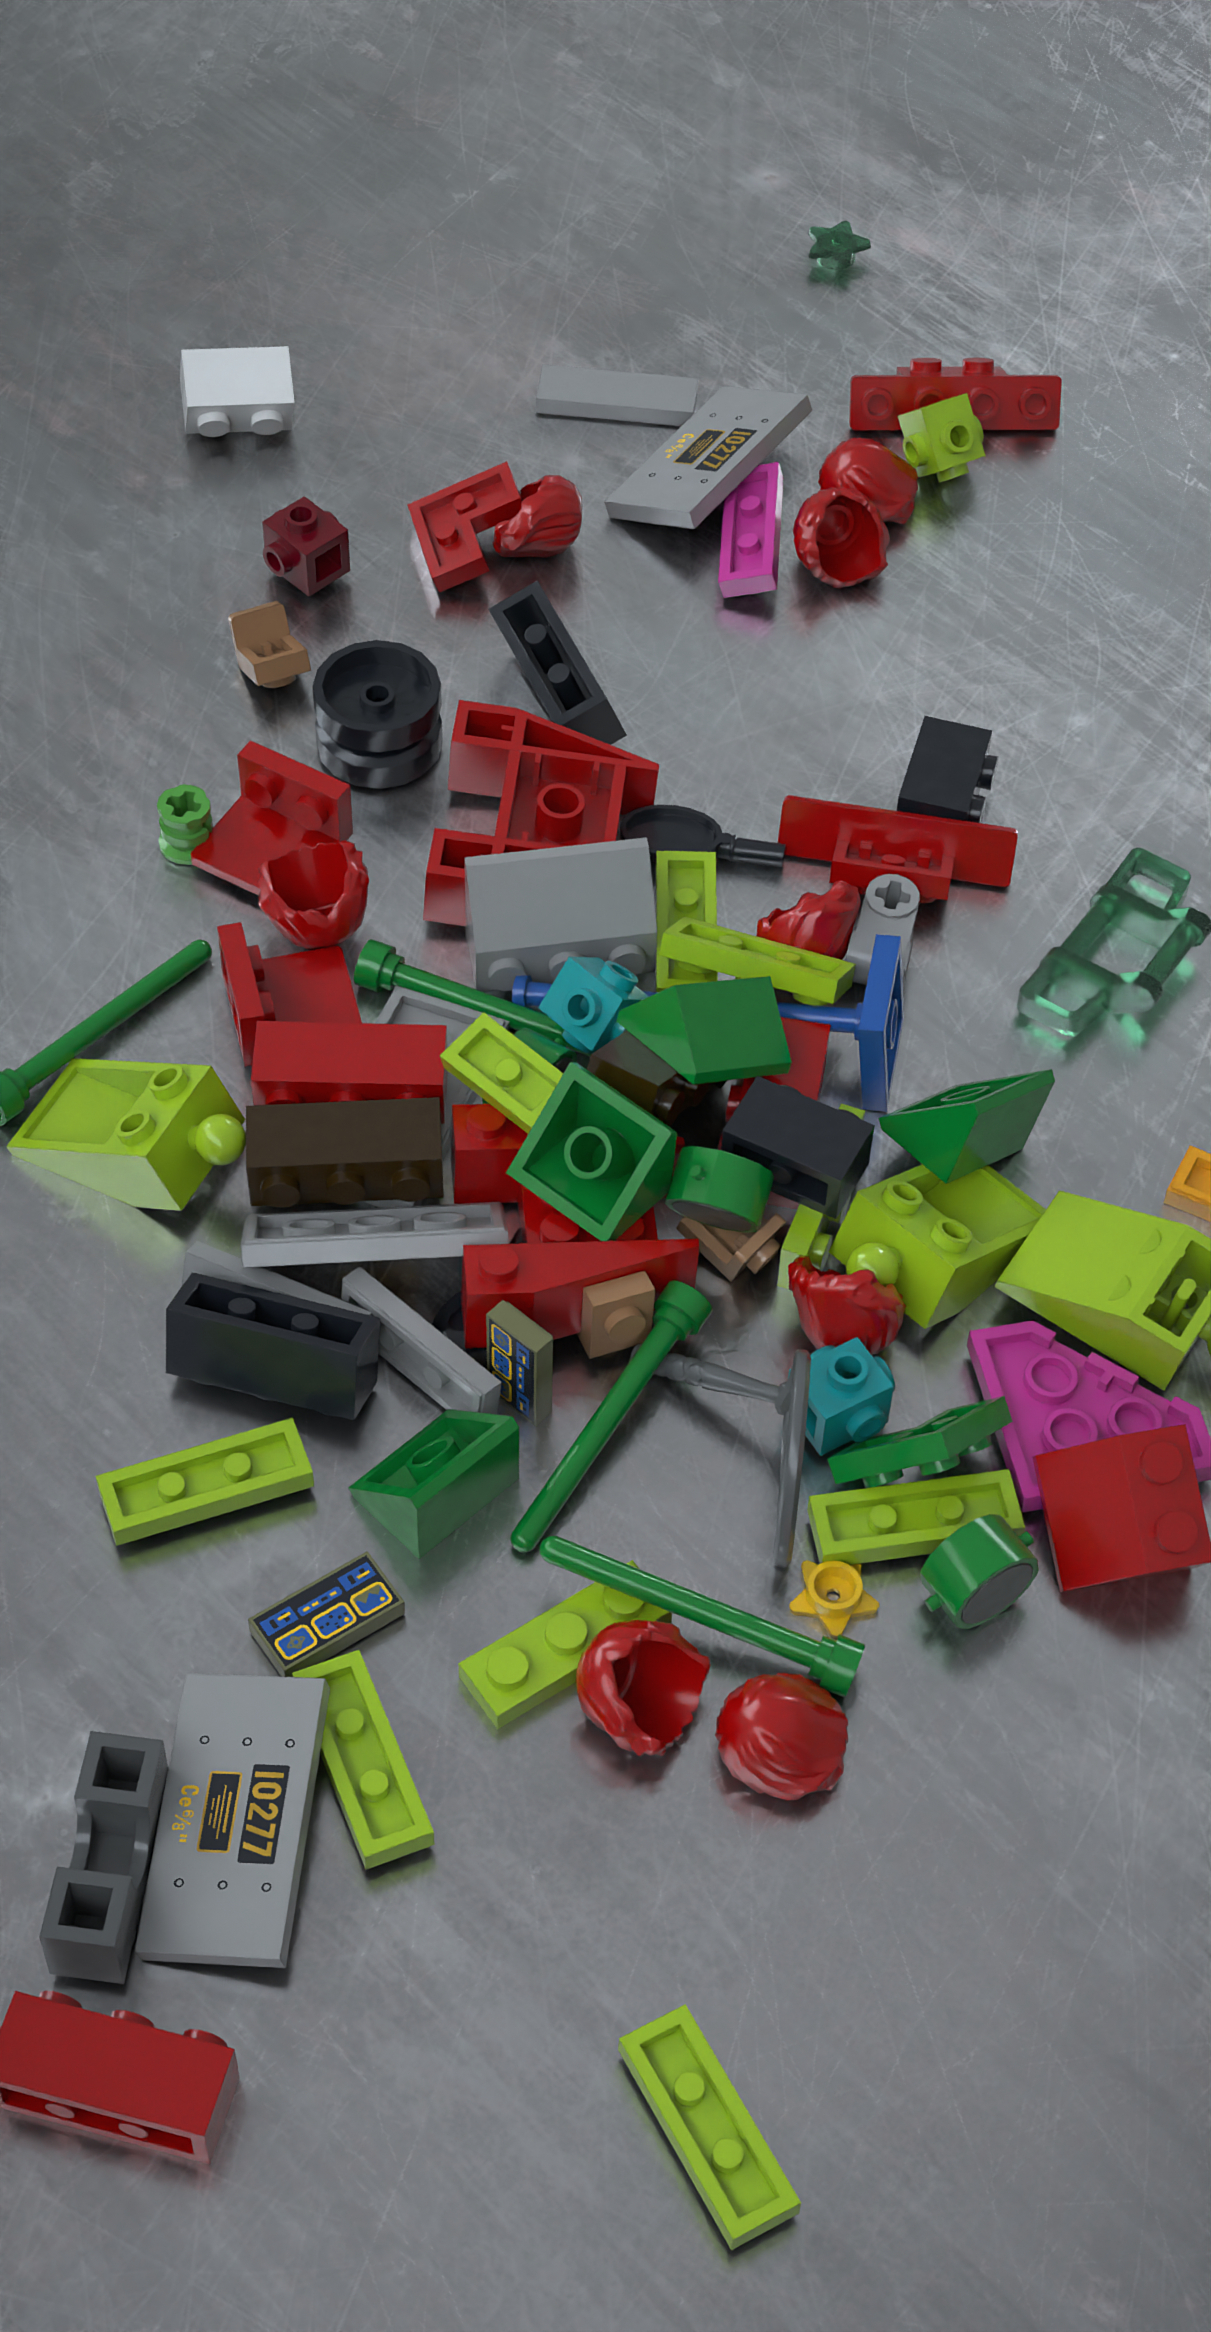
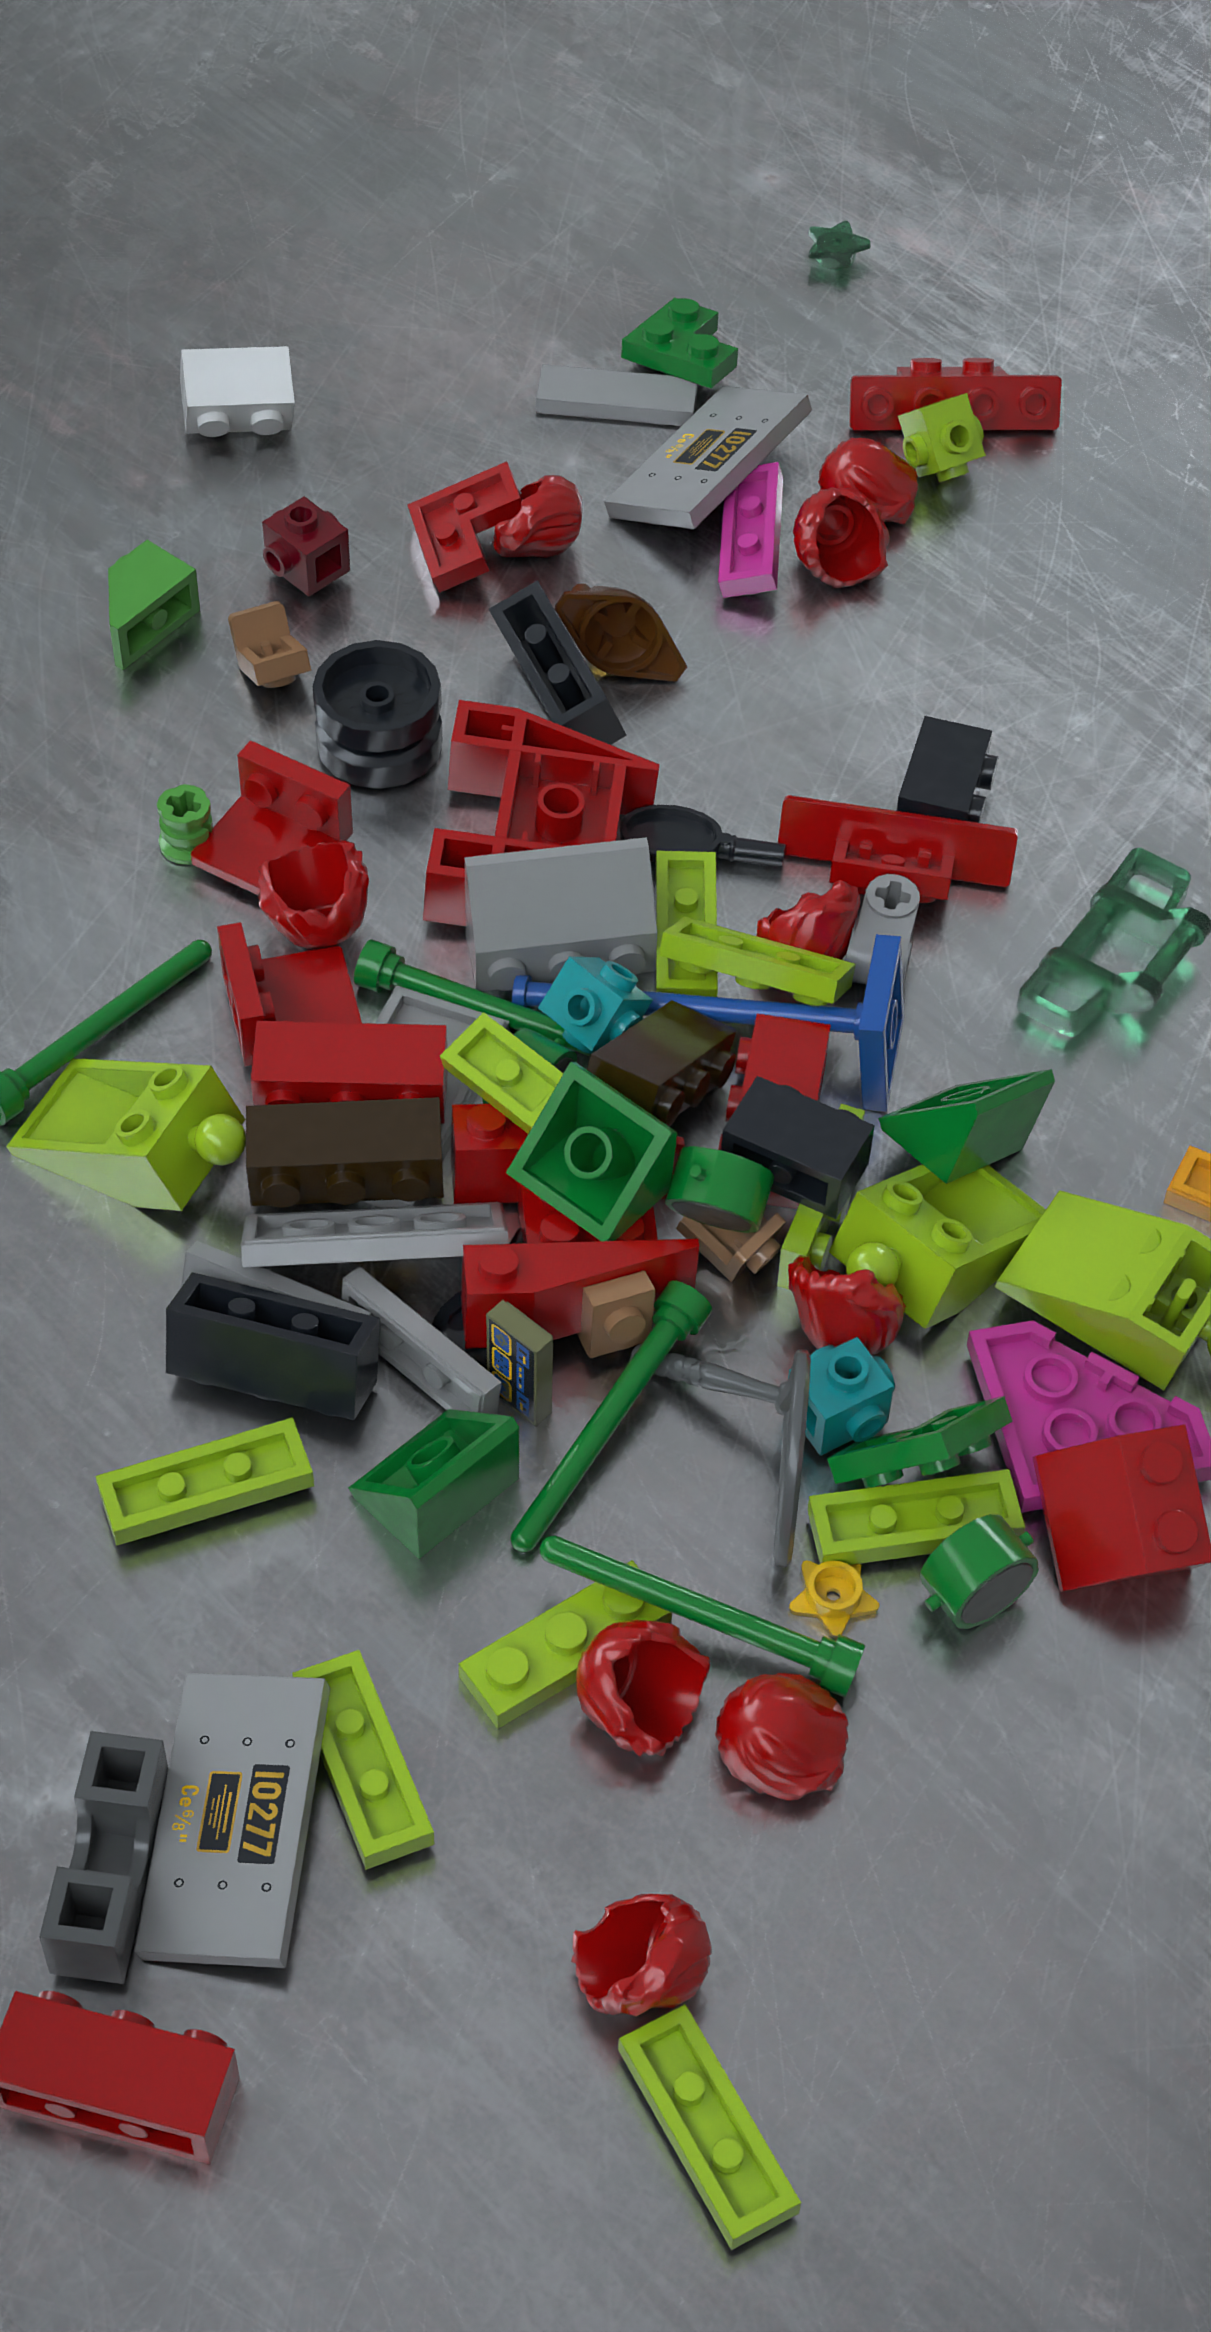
(148, 600): none -> bright green slope
(326, 1615): tile -> none
(620, 633): none -> reddish brown hat
(642, 1955): none -> red hair
(682, 344): none -> green plate
(713, 1029): green slope -> none

